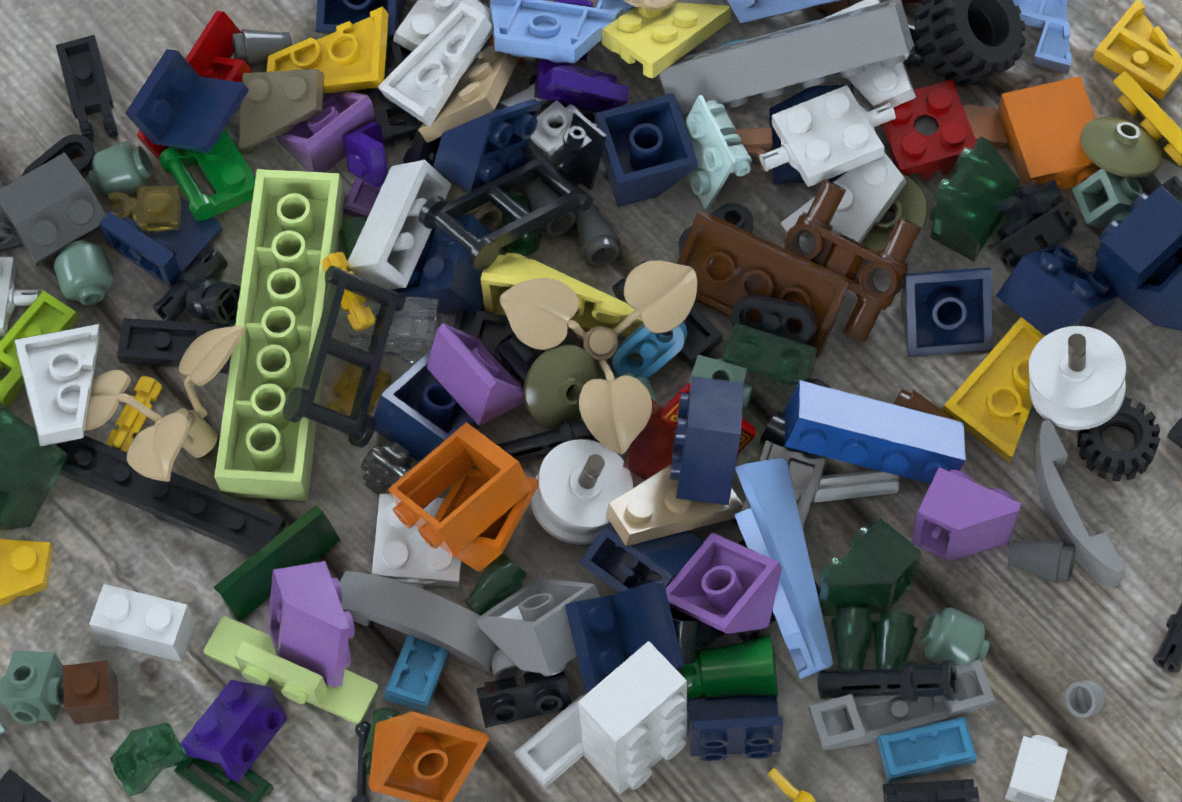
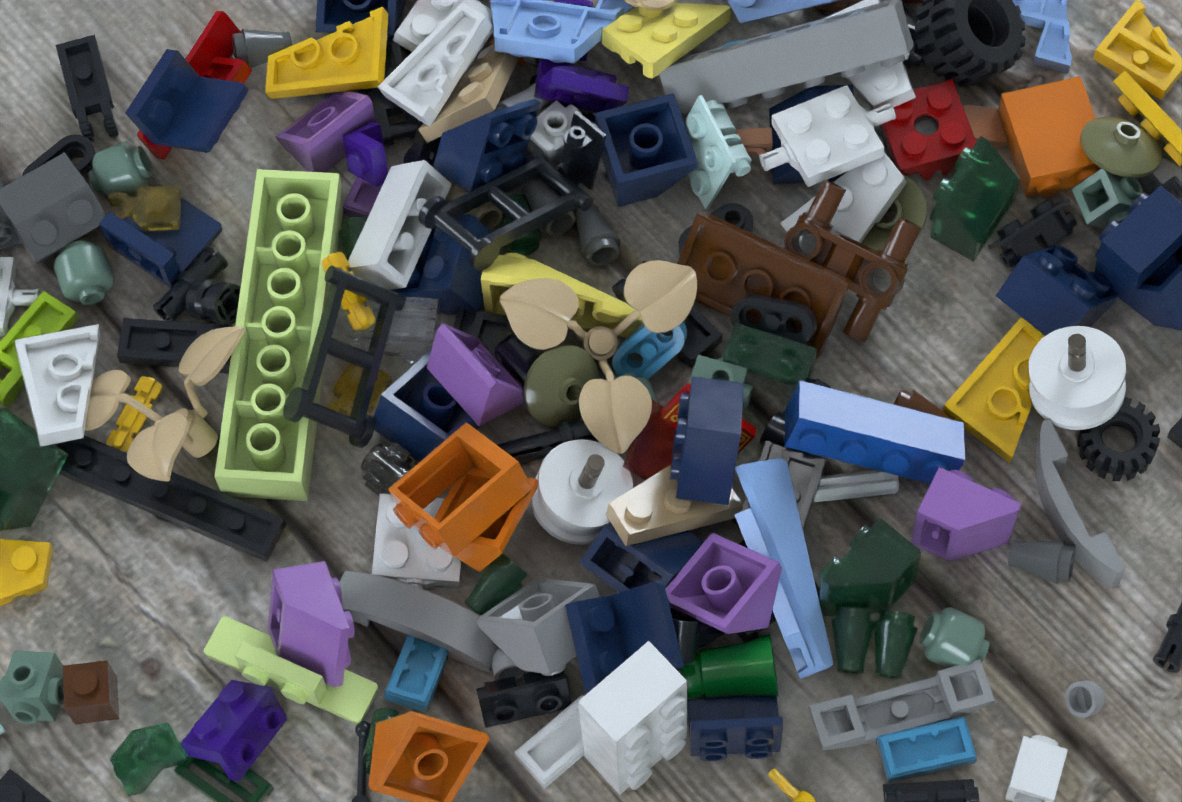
(142, 623): white brick -> none
(223, 171): green plate -> none
(278, 103): dark tan wing -> none
(297, 545): dark green tile -> none
(908, 681): black pin -> none
(947, 311): dark blue slope -> none
(1027, 201): black plate -> none

